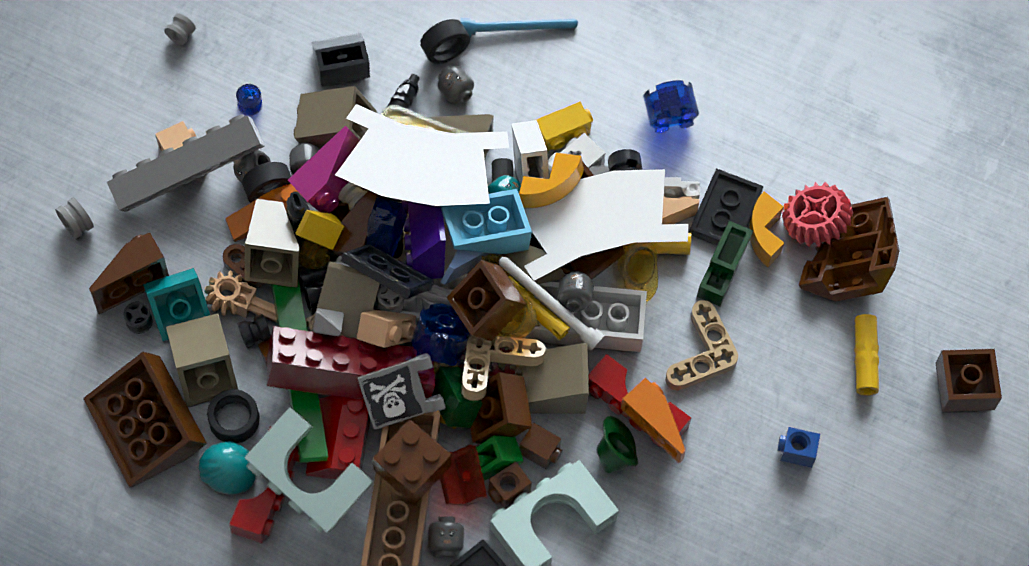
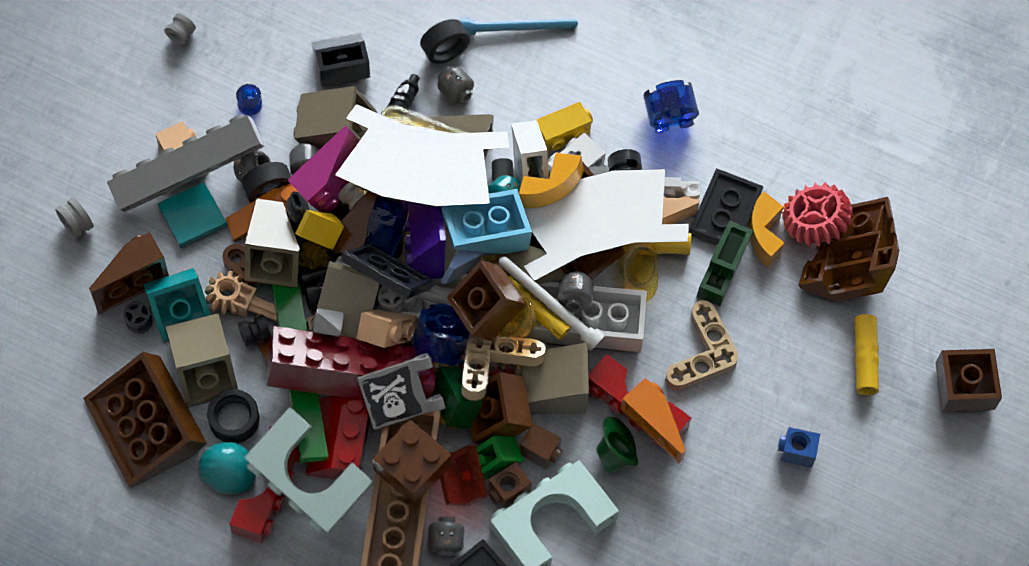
(192, 214): none -> teal tile

